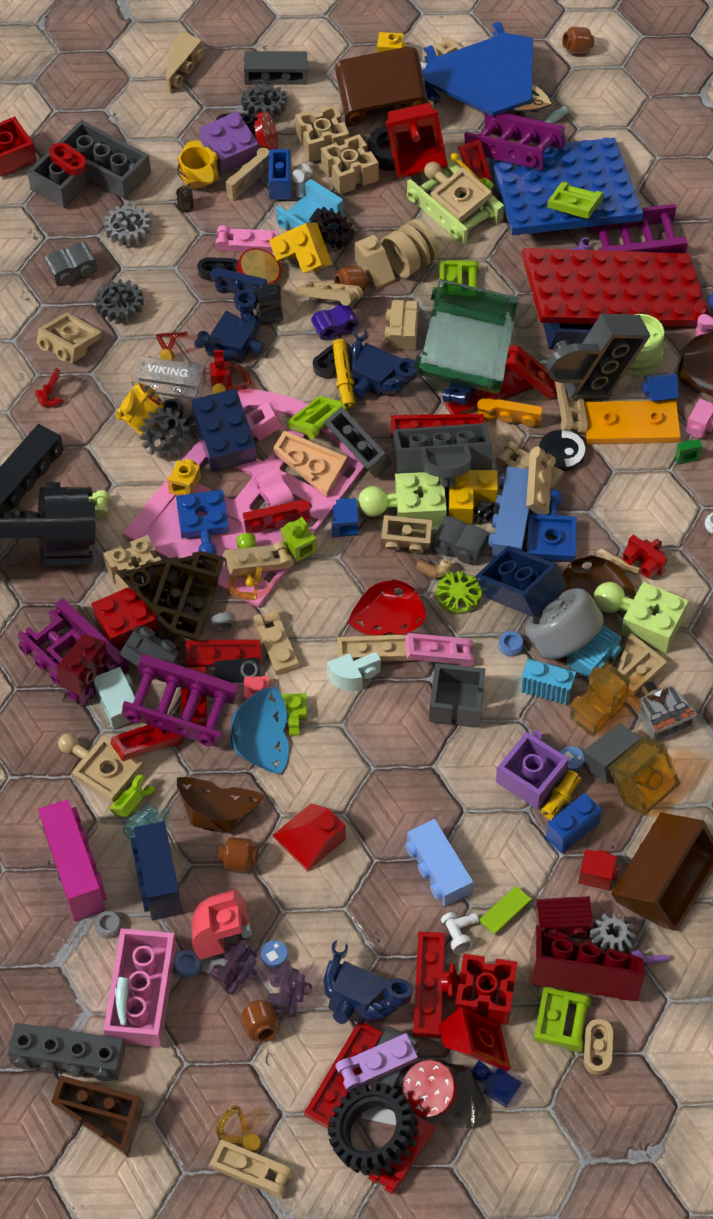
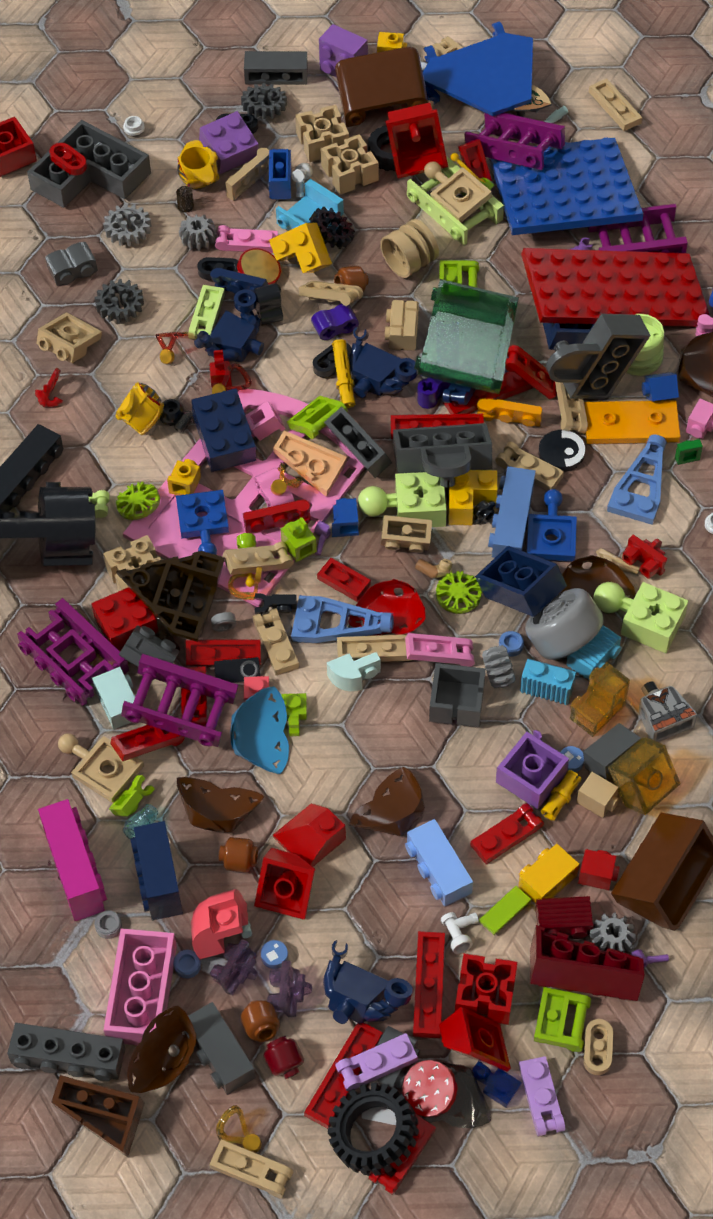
(82, 664): dark red brick -> none
(121, 995): light aqua helmet -> none
(133, 126): none -> white plate
(138, 501): none -> lime wheel
(155, 1054): none -> reddish brown piece
(166, 445): dark grey gear -> none
(170, 377): clear brick -> none
(183, 55): tan slope -> none
(197, 232): none -> light grey gear
(206, 310): none -> yellowish green plate
(220, 1050): none -> dark grey brick
(266, 131): red tile -> none
(280, 485): none -> piece
(282, 602): none -> black plate
(283, 1057): none -> dark red head
(284, 884): none -> red slope
(309, 615): none -> medium blue plate
(323, 530): none -> medium lavender hand
(339, 45): none -> medium lavender brick
(344, 579): none -> red plate
(374, 261): tan slope -> none
(392, 812): none -> reddish brown piece
(430, 391): none -> dark purple axle
(450, 981): red plate -> none
(460, 540): dark grey brick -> none
(498, 666): none -> light grey gear
(506, 834): none -> red plate
(539, 480): tan plate -> none
(541, 1095): none -> lavender plate
(548, 874): none -> yellow brick
(573, 823): blue brick -> none
(575, 200): lime plate -> none
(578, 40): dark orange head -> none
(598, 795): none -> tan brick
(615, 104): none -> tan plate
(636, 505): none -> medium blue plate
(639, 664): tan wing -> none

